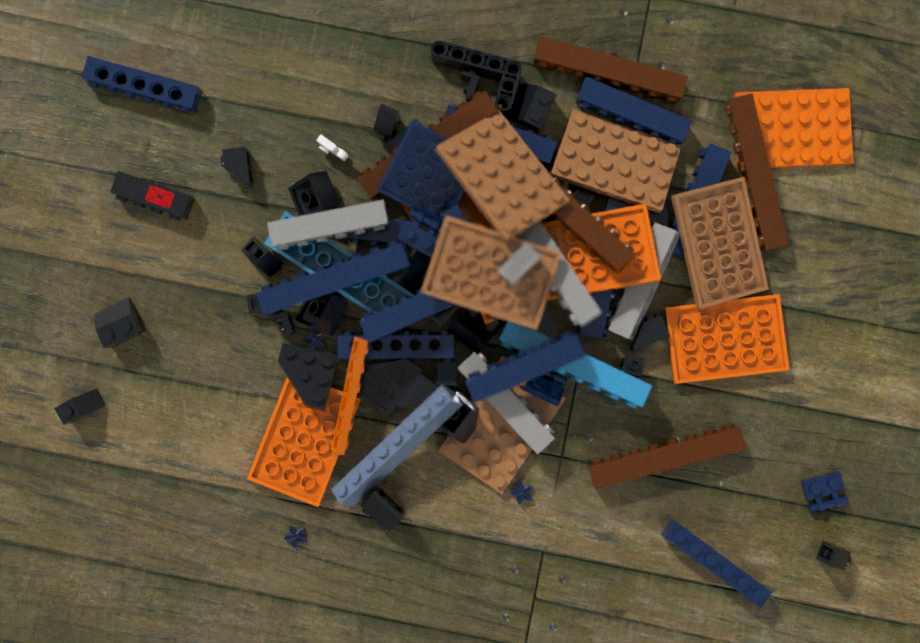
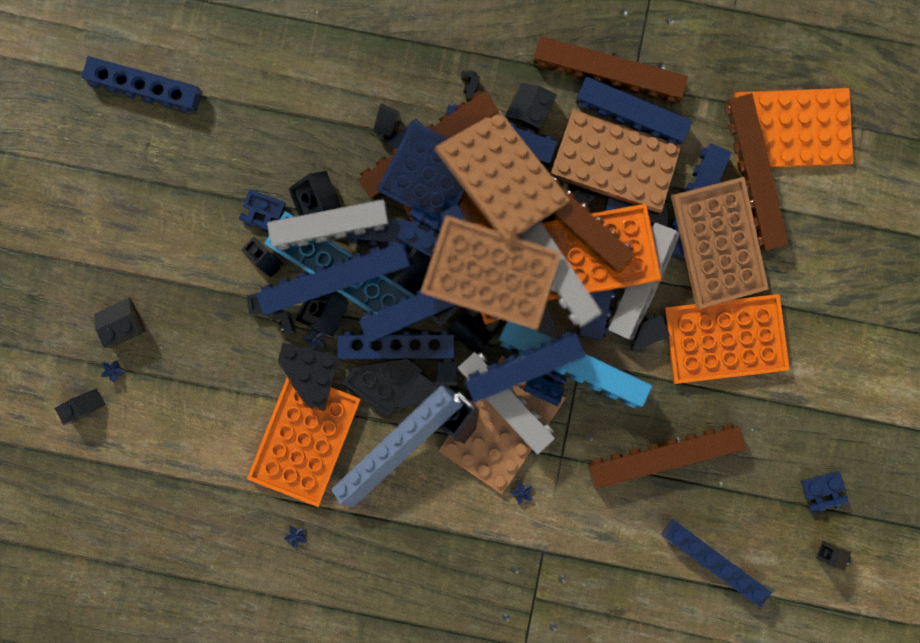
(111, 371): none -> dark blue plant
(153, 195): black brick -> none
(238, 164): black slope -> none
(264, 205): none -> dark blue plate
(327, 146): white plate -> none
(348, 401): orange plate -> none
(383, 509): black slope -> none
(482, 69): black beam -> none
(519, 263): light grey panel -> none
(632, 365): black bracket -> none

